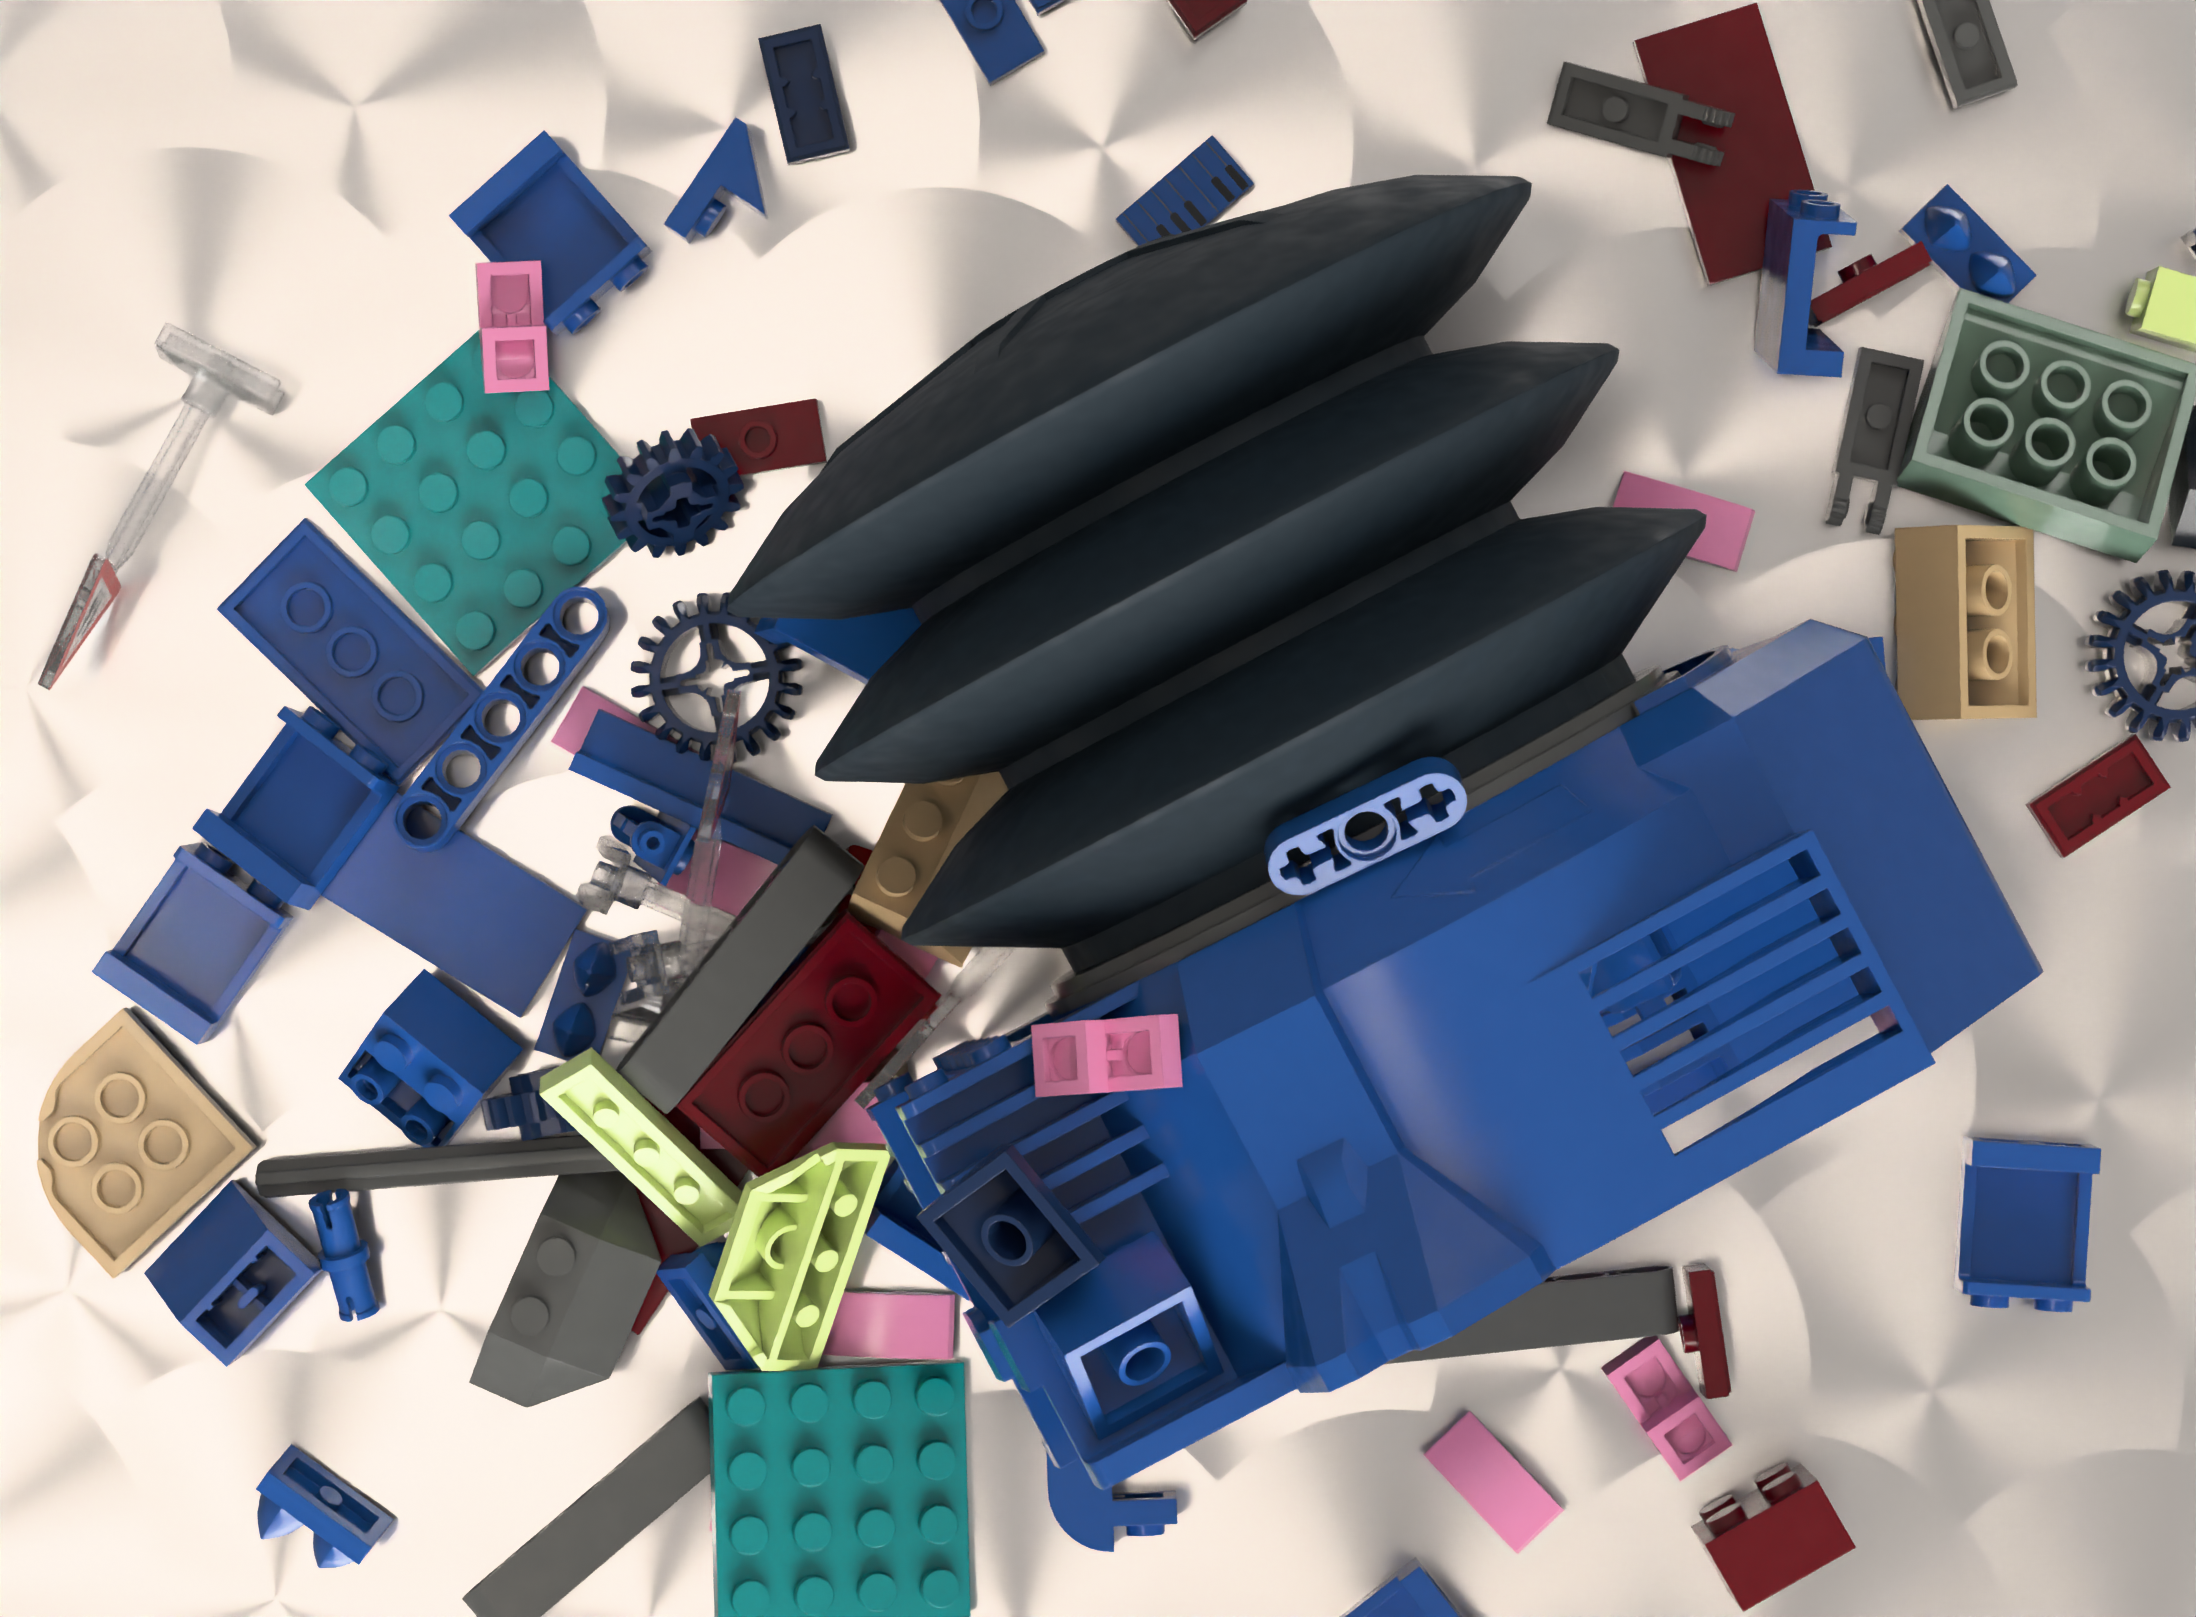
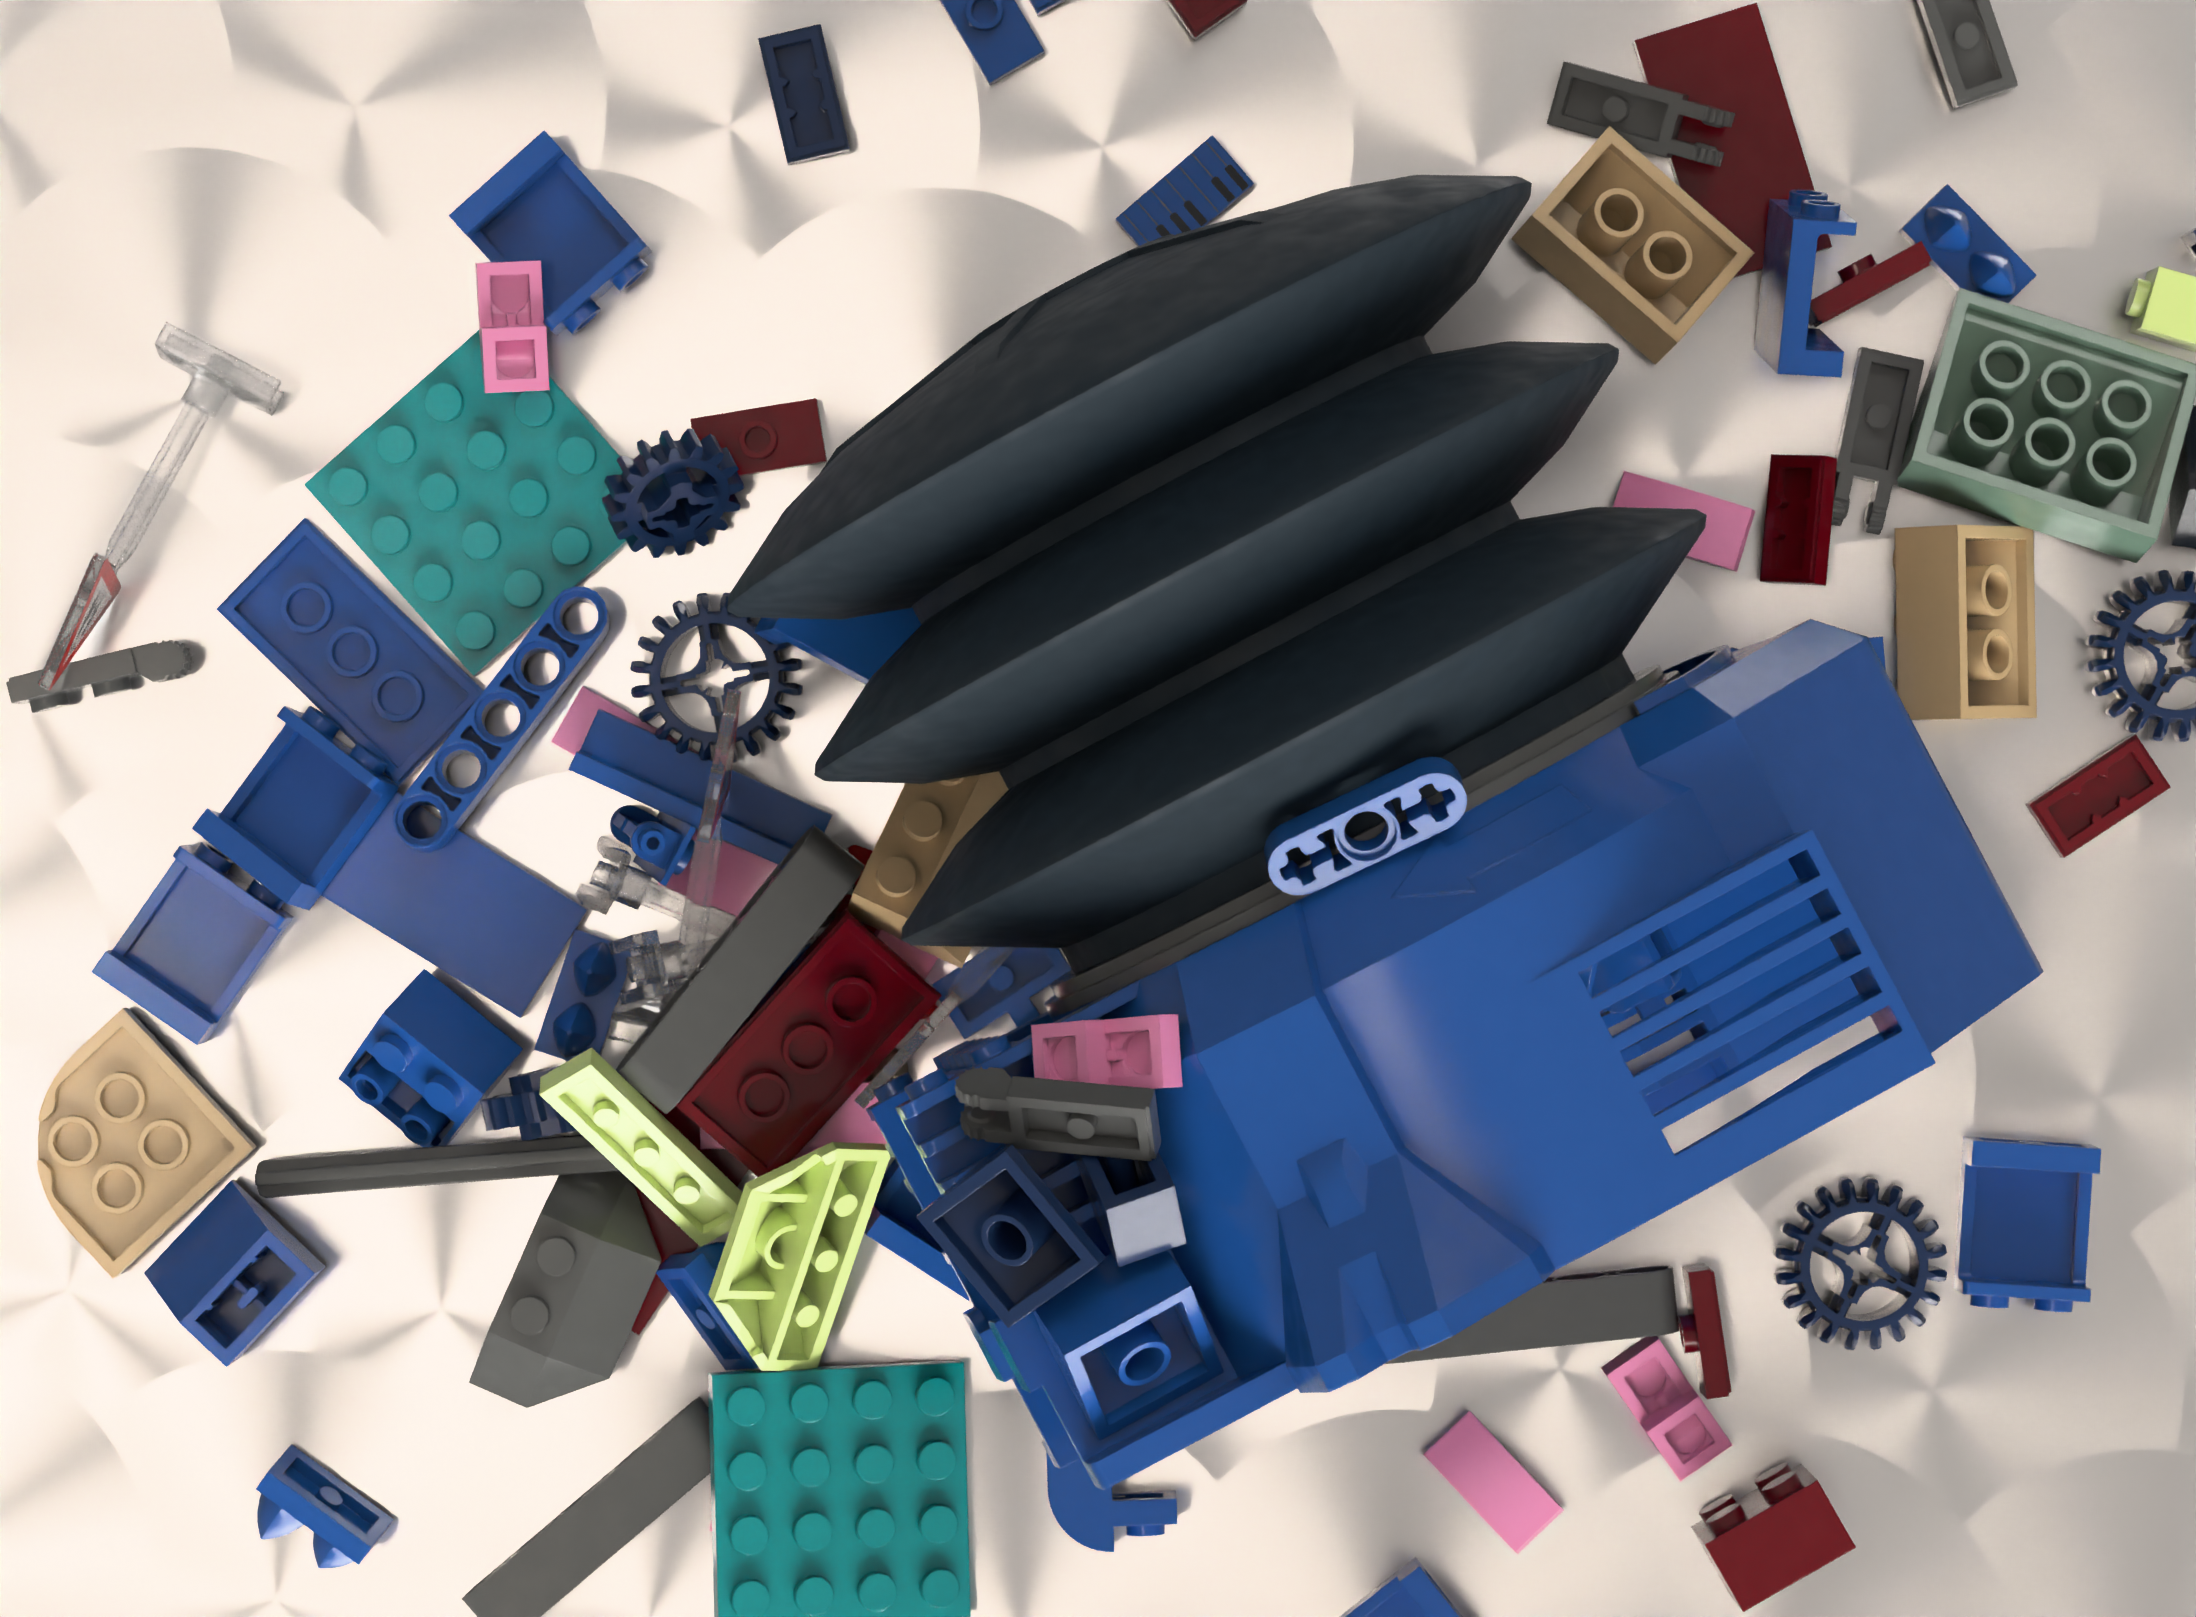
(104, 673): none -> dark grey hinge
(344, 1255): blue pin -> none
(728, 169): blue slope -> none
(893, 1325): bright pink slope -> none
(1007, 990): none -> blue plate
(1059, 1115): none -> dark grey hinge
(1133, 1205): none -> dark blue slope
(1633, 245): none -> tan slope
(1798, 519): none -> dark red plate
(1847, 1290): none -> dark blue gear

